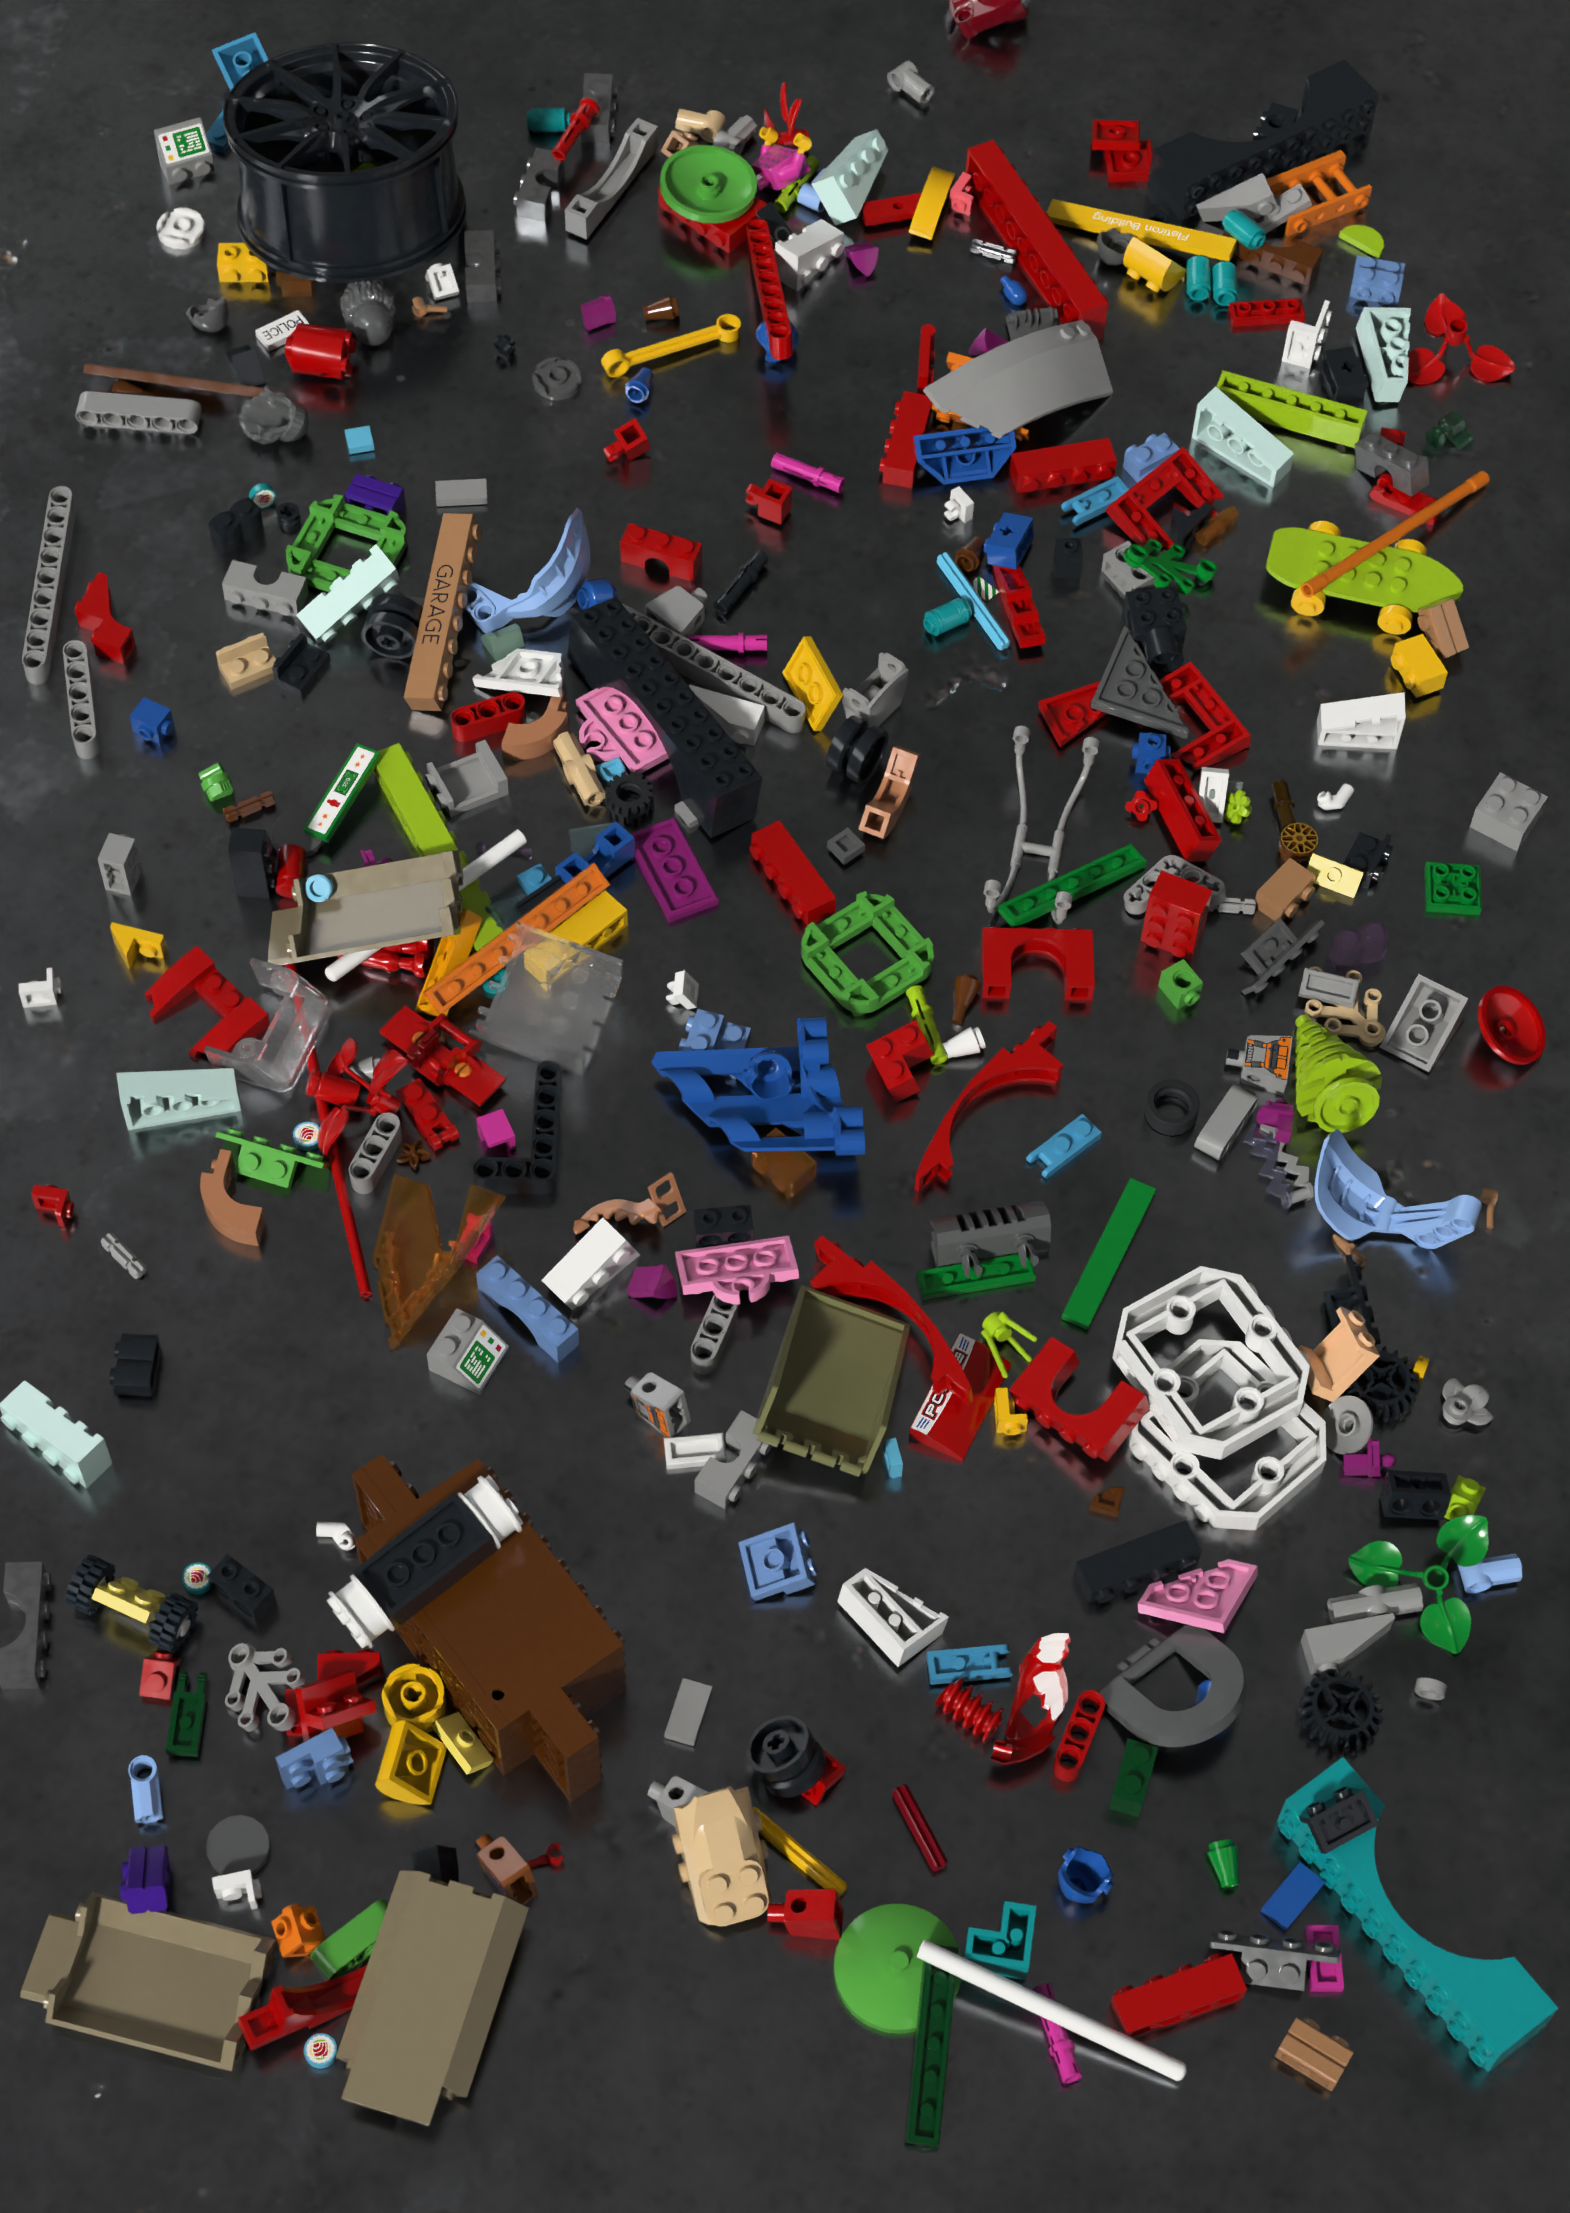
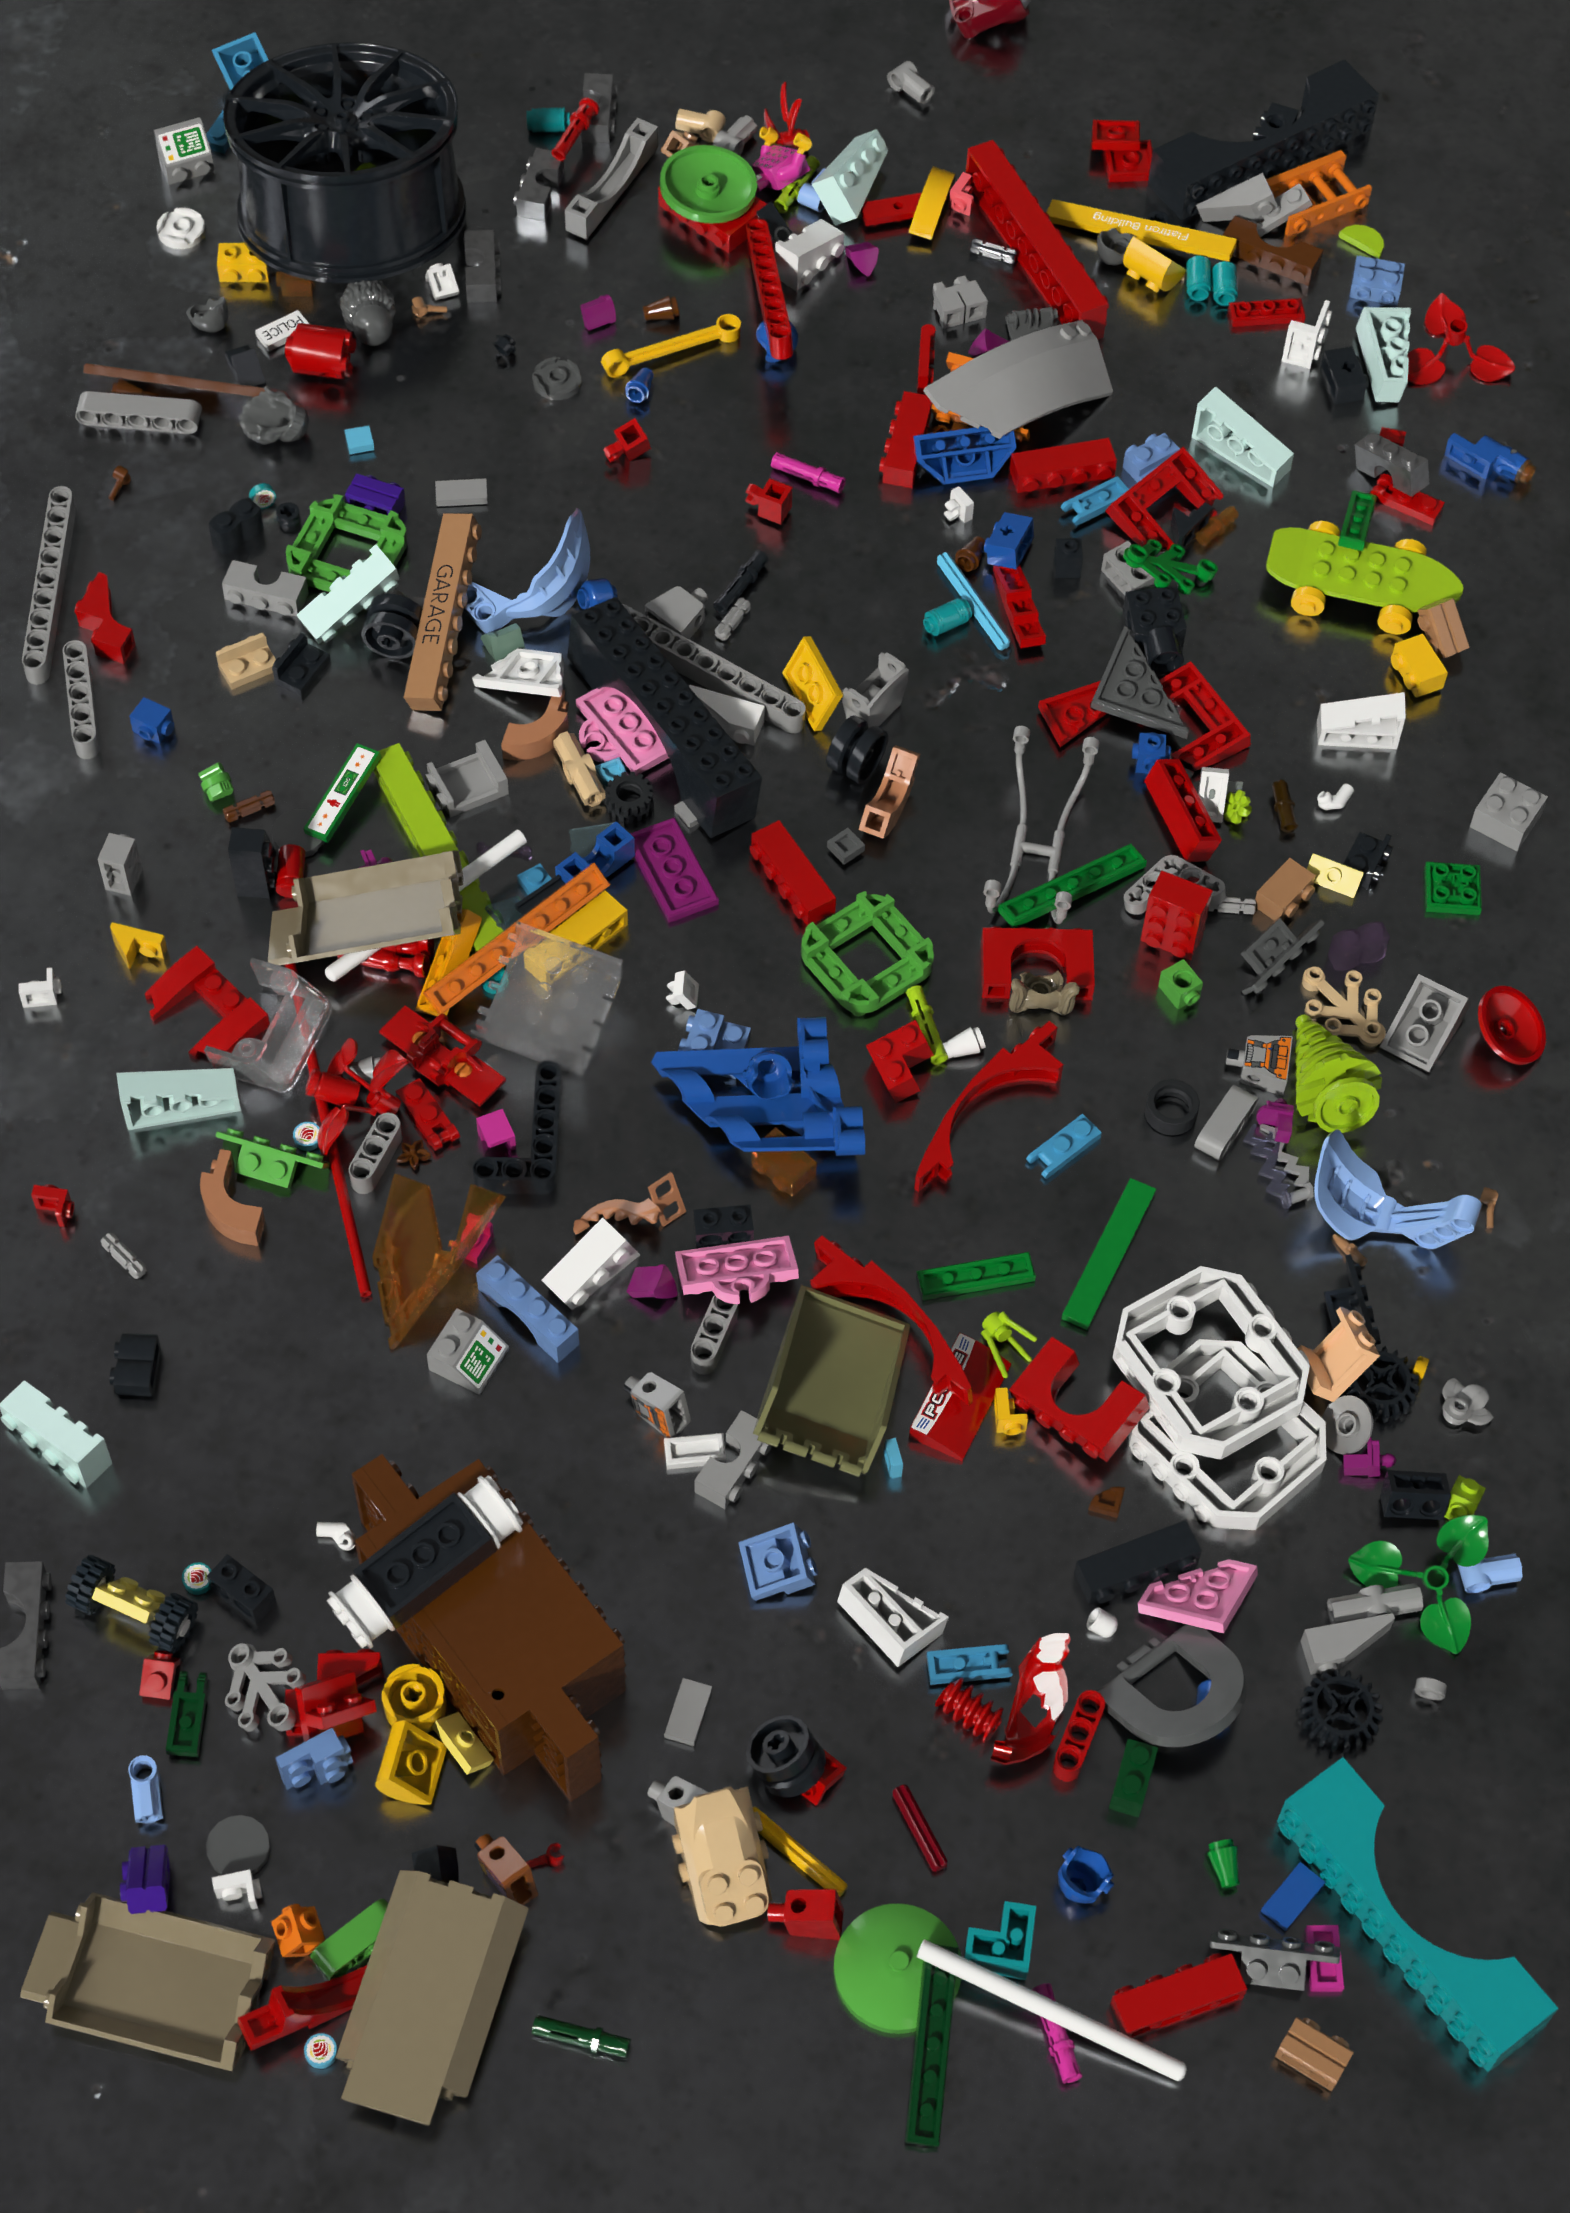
(122, 477): none -> reddish brown hand
(319, 888): medium azure tile -> none
(487, 716): red beam -> none
(581, 2036): none -> dark green pin
(678, 553): red arch -> none
(731, 642): dark pink pin -> none
(732, 619): none -> light grey axle
(959, 302): none -> light grey hips
(965, 990): reddish brown cone -> none
(984, 589): sticker -> none
(991, 1234): dark grey piece -> none
(1014, 291): blue cylinder -> none
(1043, 992): none -> dark tan hair
(1102, 1623): none -> white piece
(1141, 797): red plate -> none
(1244, 229): teal head -> none
(1295, 409): lime brick -> none
(1298, 843): reddish brown wheel -> none
(1321, 580): orange piece -> none
(1328, 988): light grey tile -> none
(1339, 1818): black bracket -> none
(1357, 520): none -> green tile
(1451, 428): clear green piece -> none
(1490, 456): none -> blue plate

